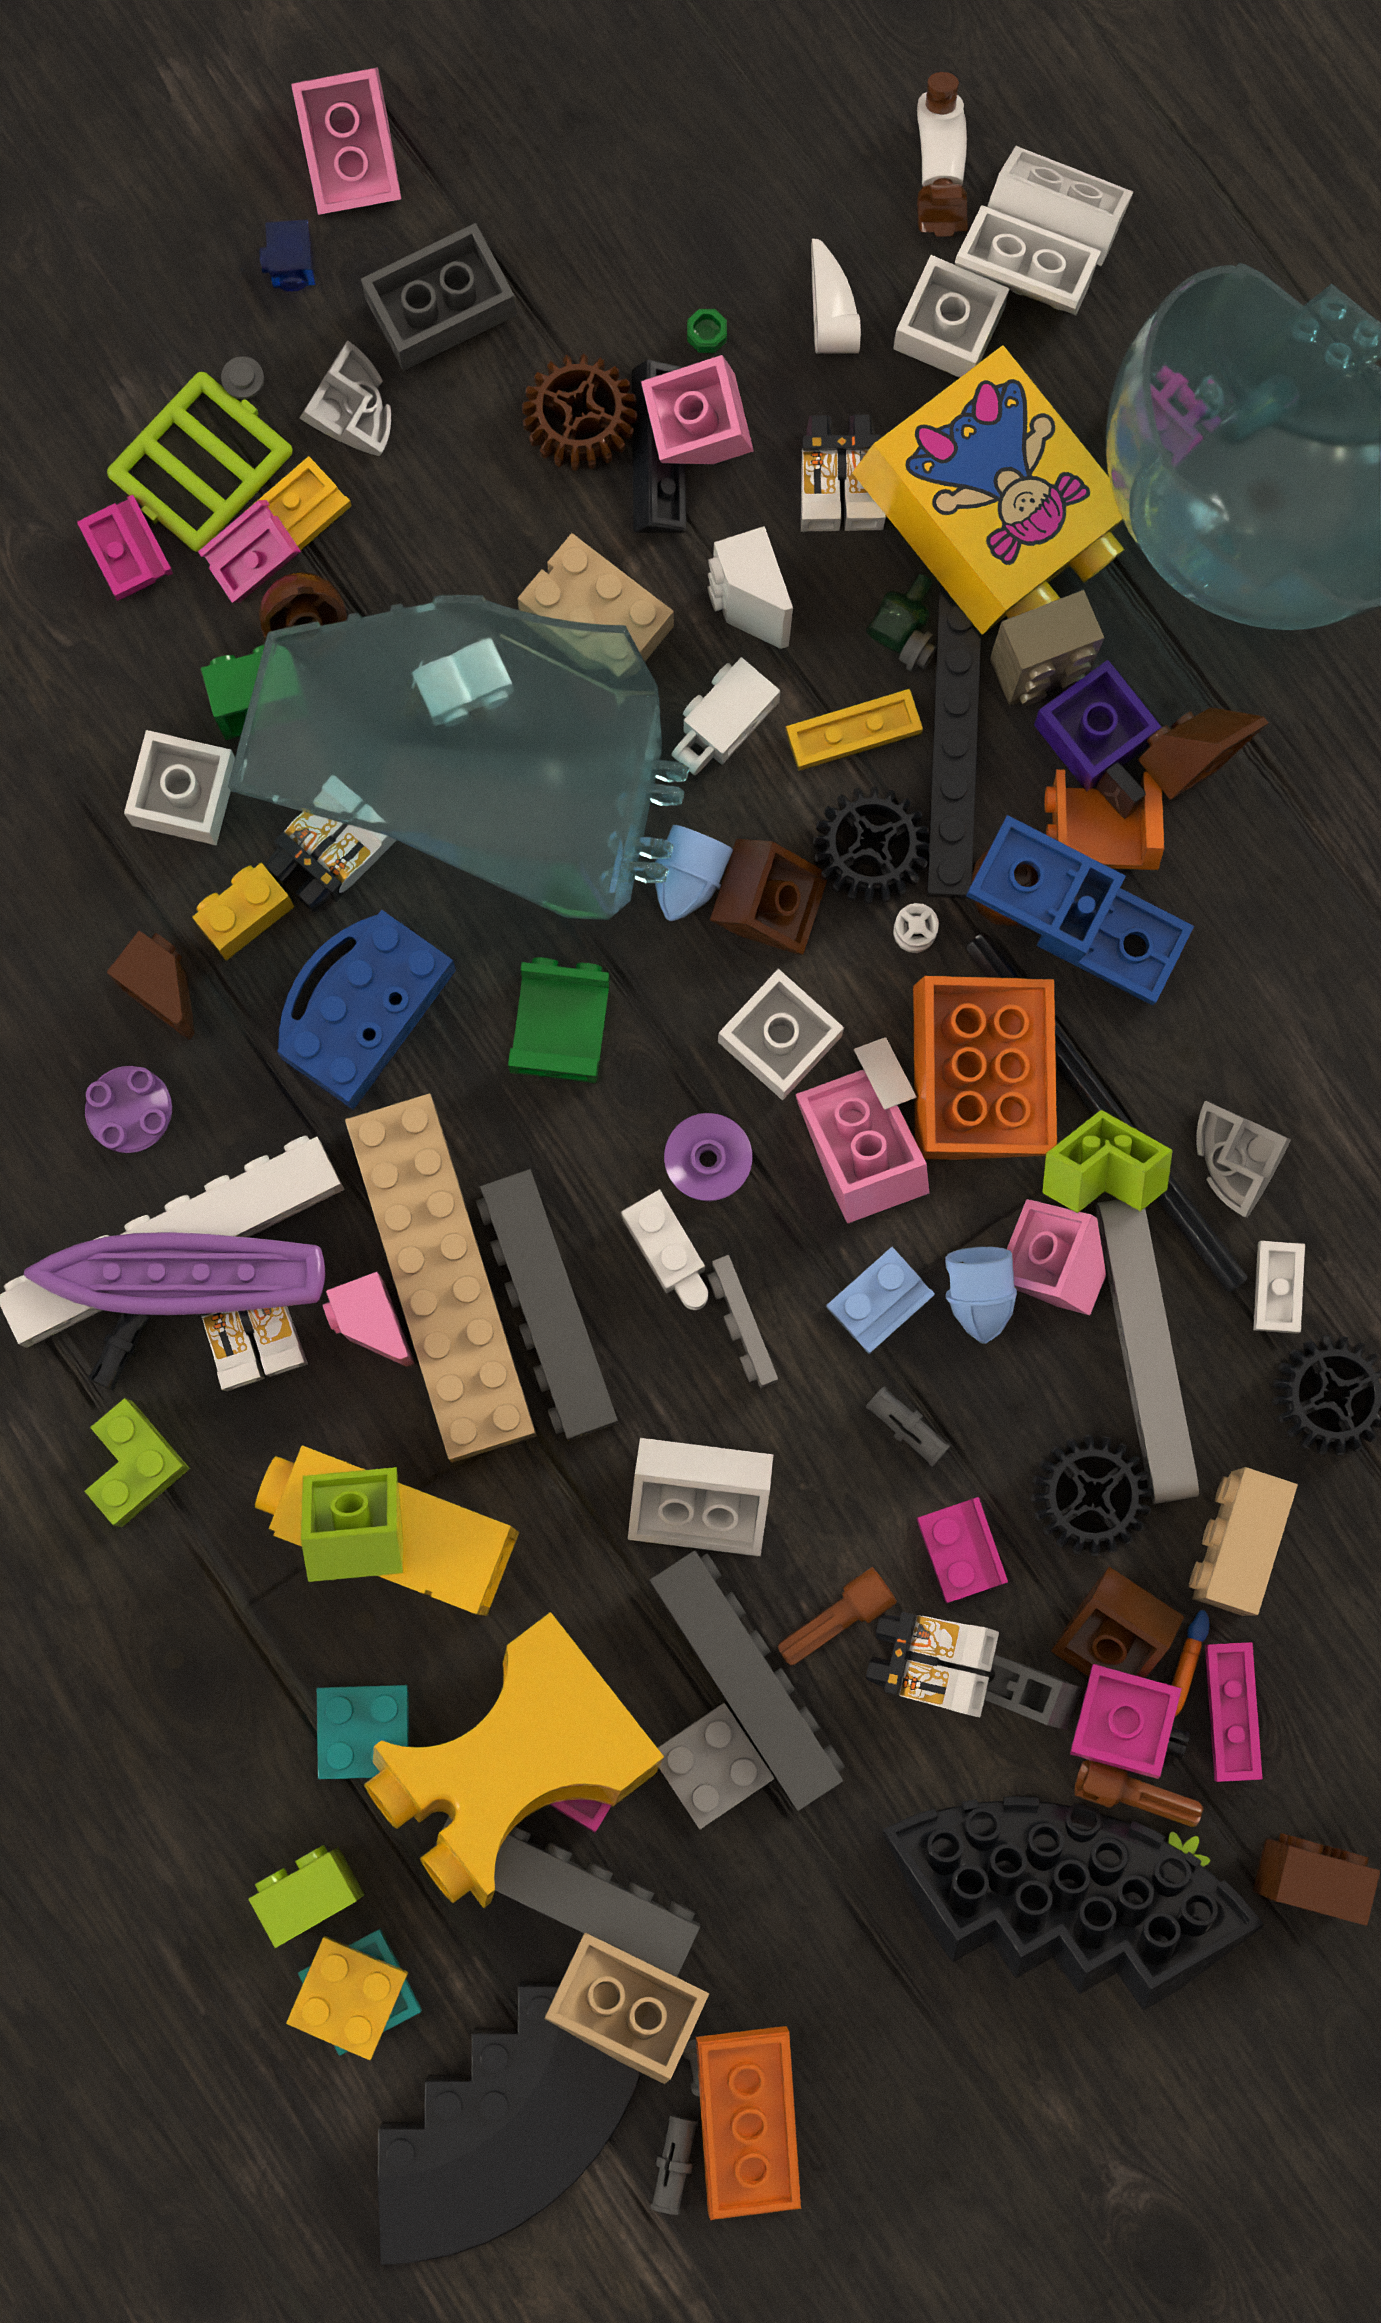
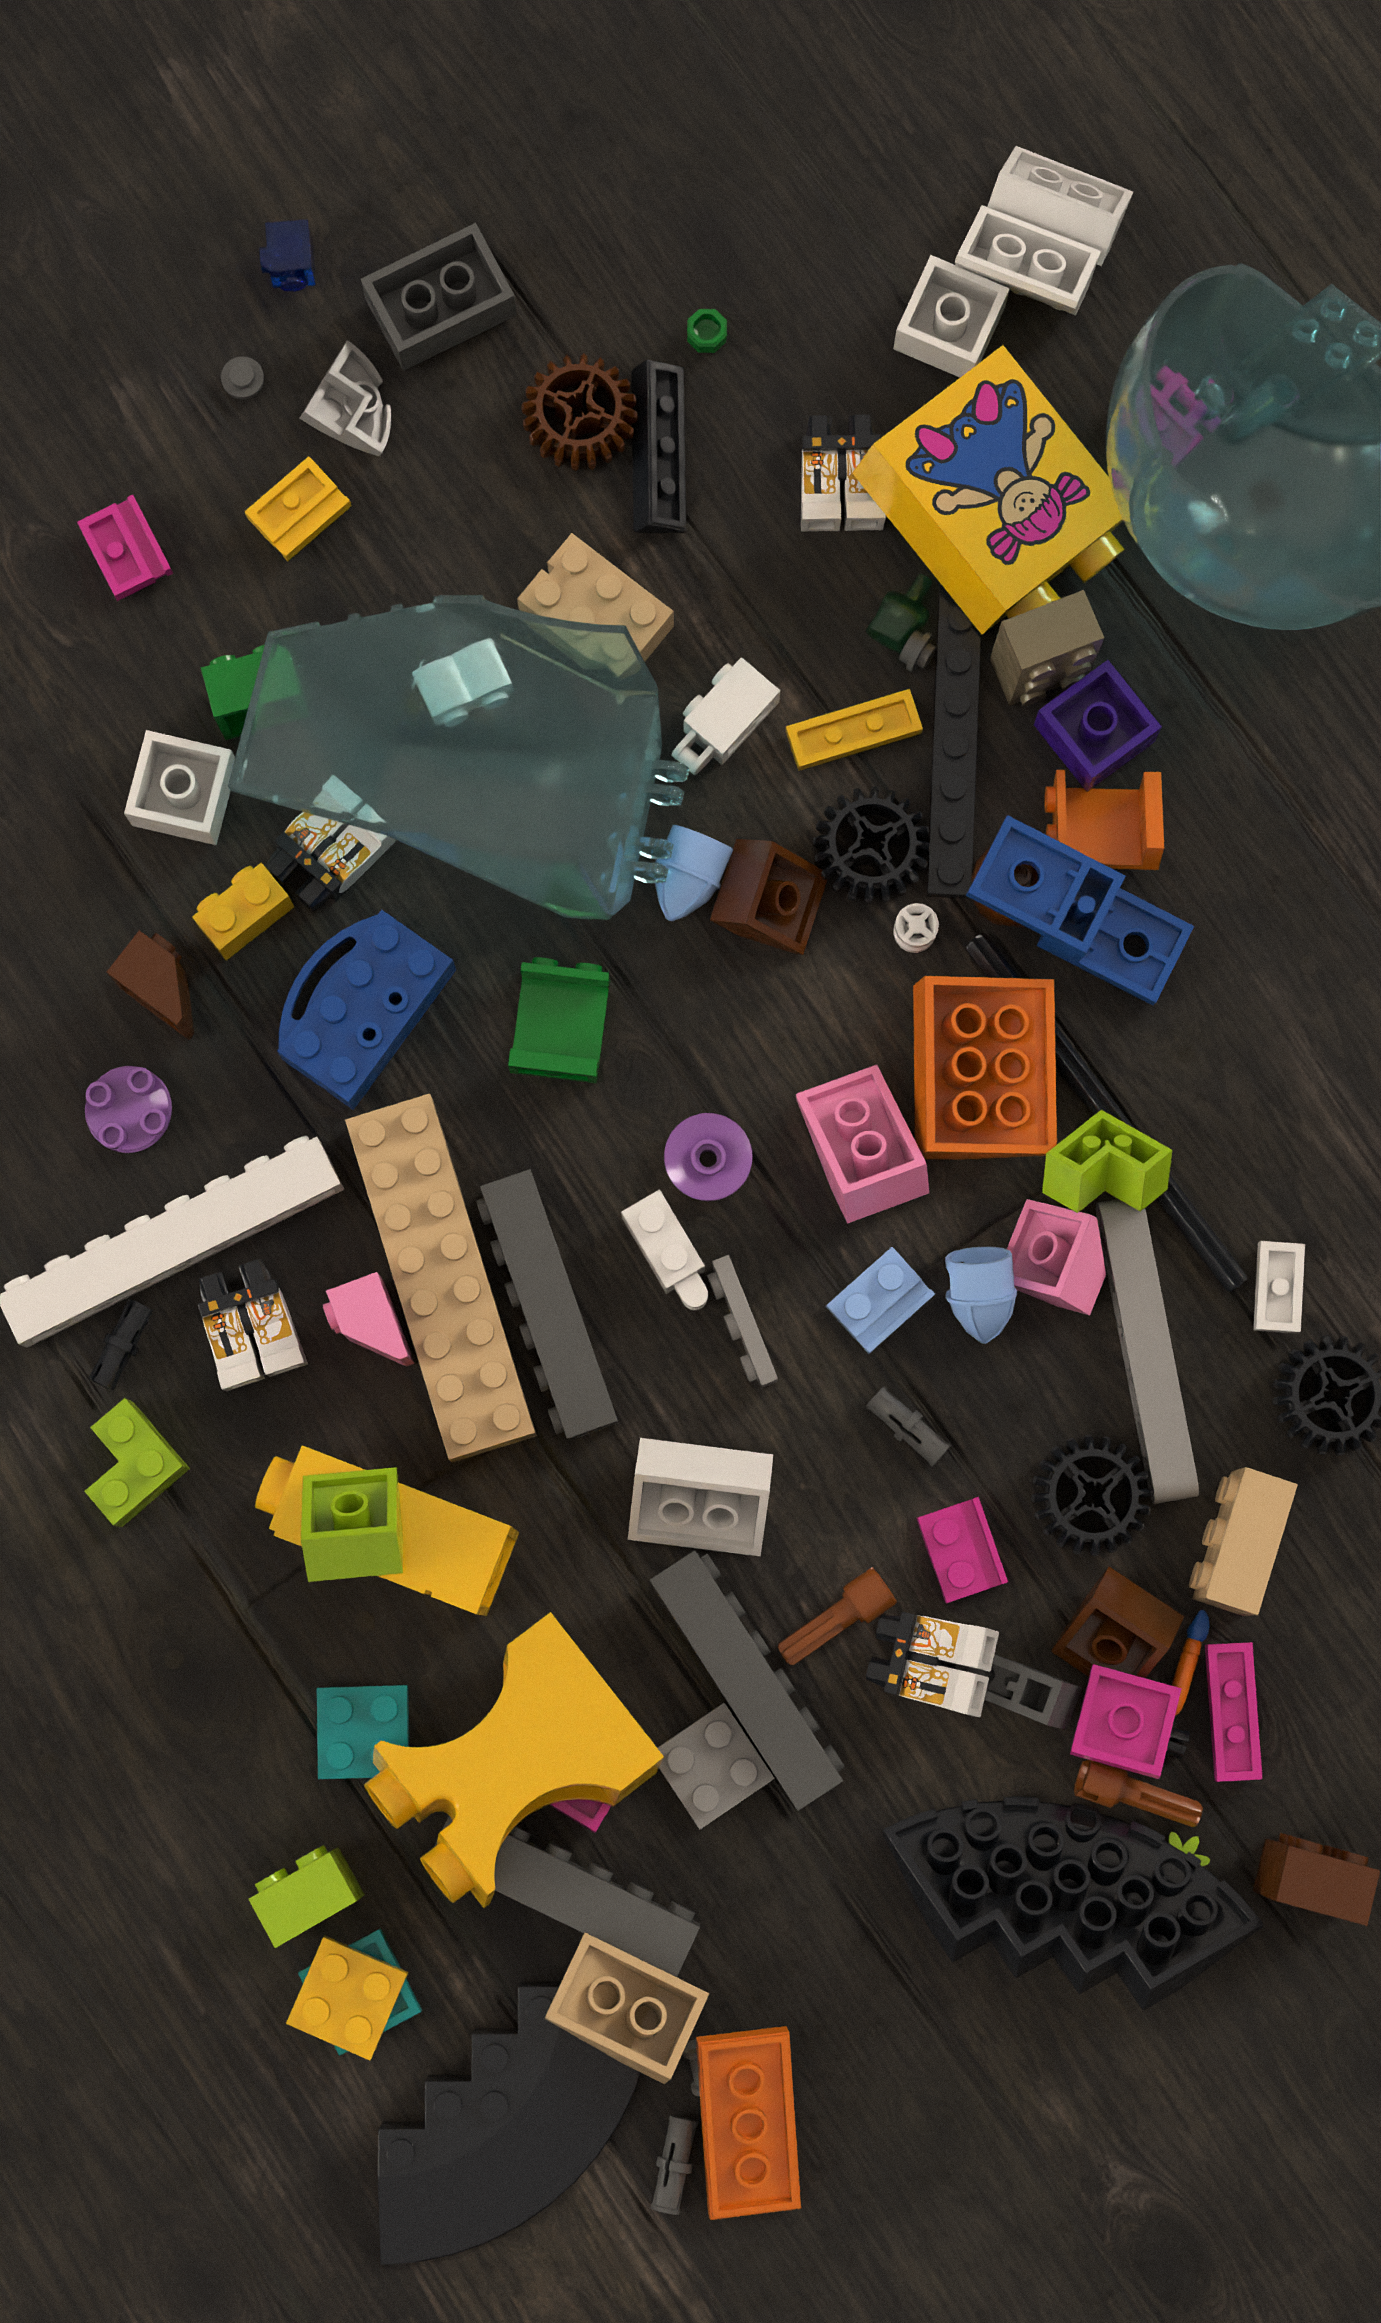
(176, 413): lime bar -> none
(183, 1273): medium lavender piece -> none
(249, 551): dark pink plate -> none
(298, 601): reddish brown cylinder -> none
(347, 140): bright pink slope -> none
(697, 414): bright pink slope -> none
(751, 587): white slope -> none
(780, 1034): white brick -> none
(833, 305): white piece -> none
(885, 1073): white sticker -> none
(943, 148): piece -> none
(1121, 790): black tile -> none
(1197, 747): reddish brown slope -> none
(1238, 1156): light grey brick -> none

